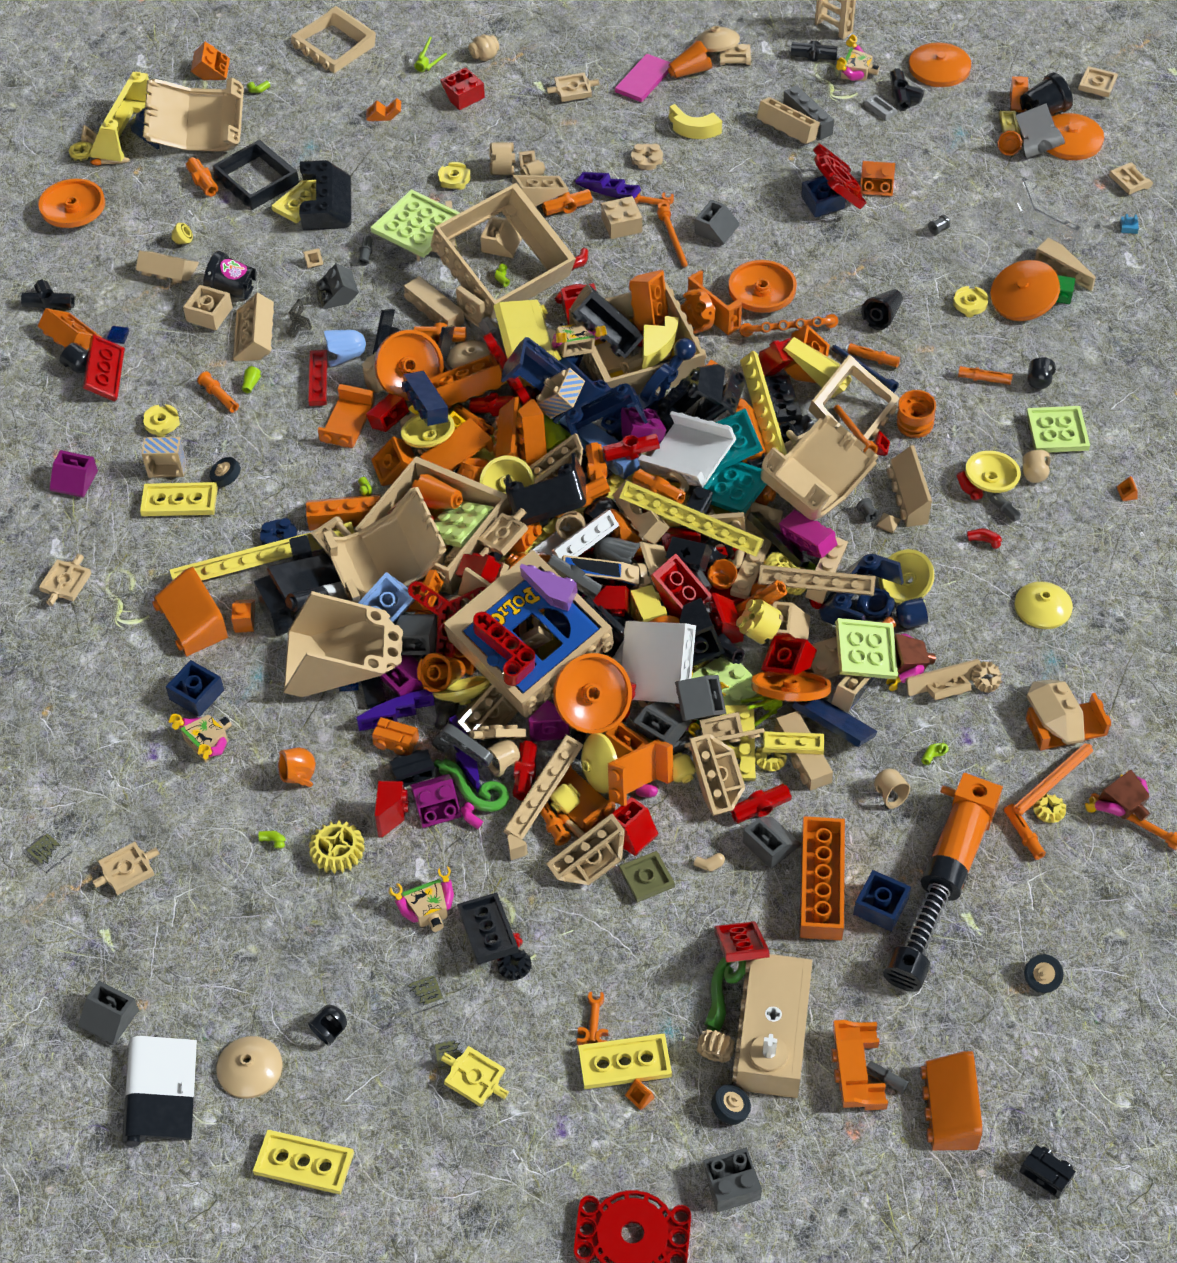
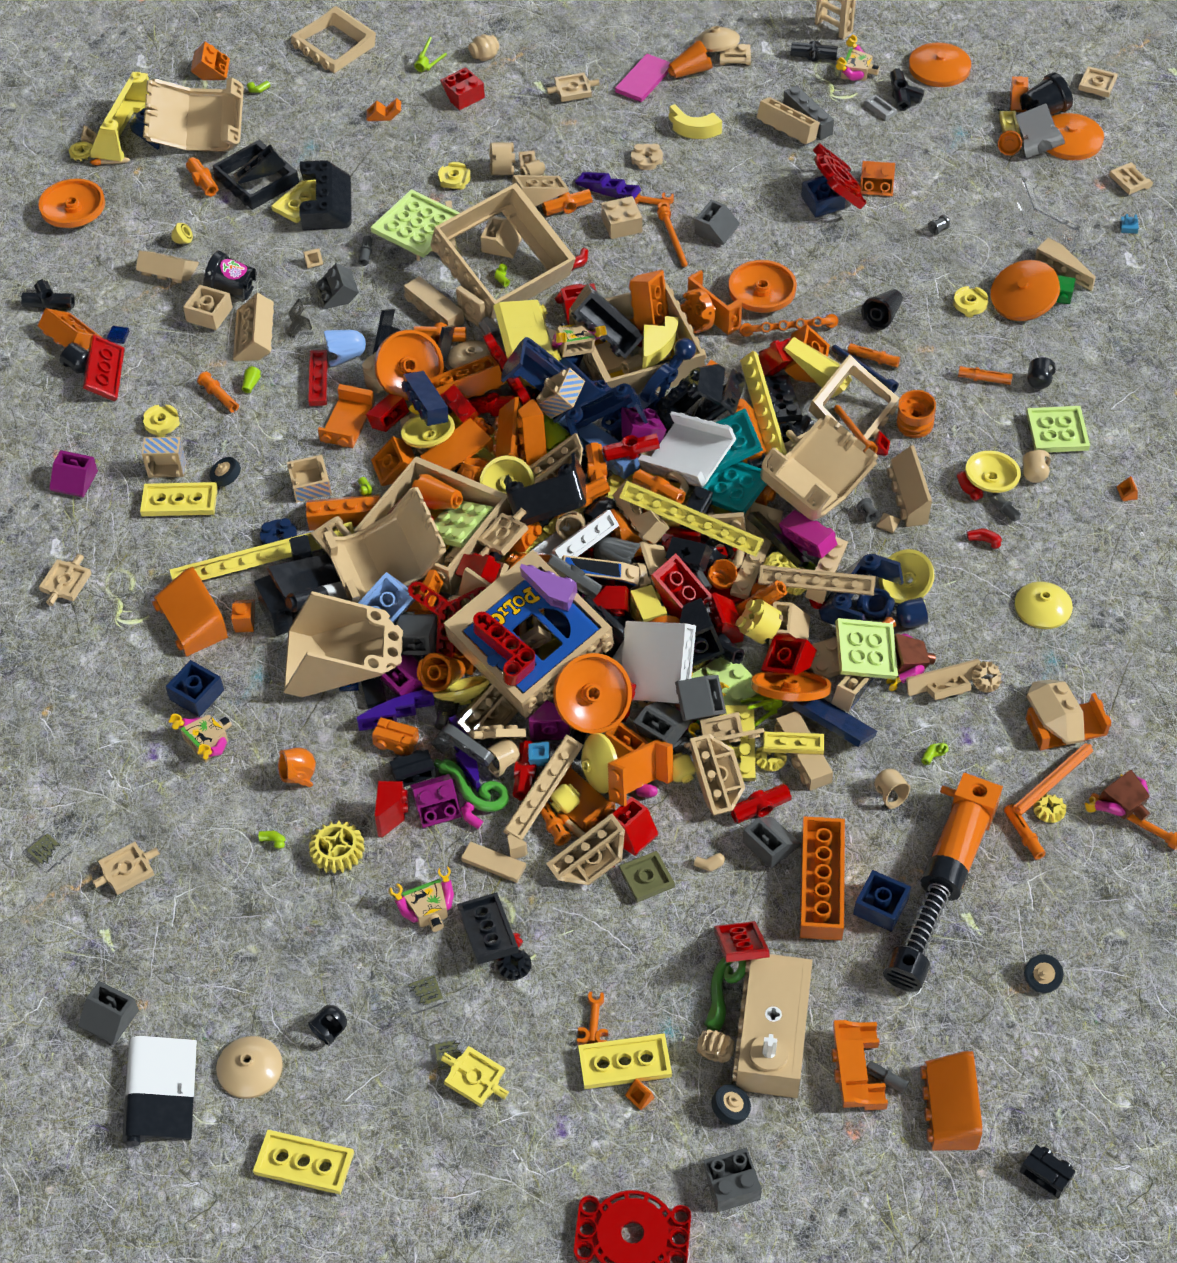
(262, 165): none -> black slope
(309, 478): none -> tan container
(459, 404): none -> red brick
(493, 862): none -> tan tile
(539, 753): none -> dark azure tile

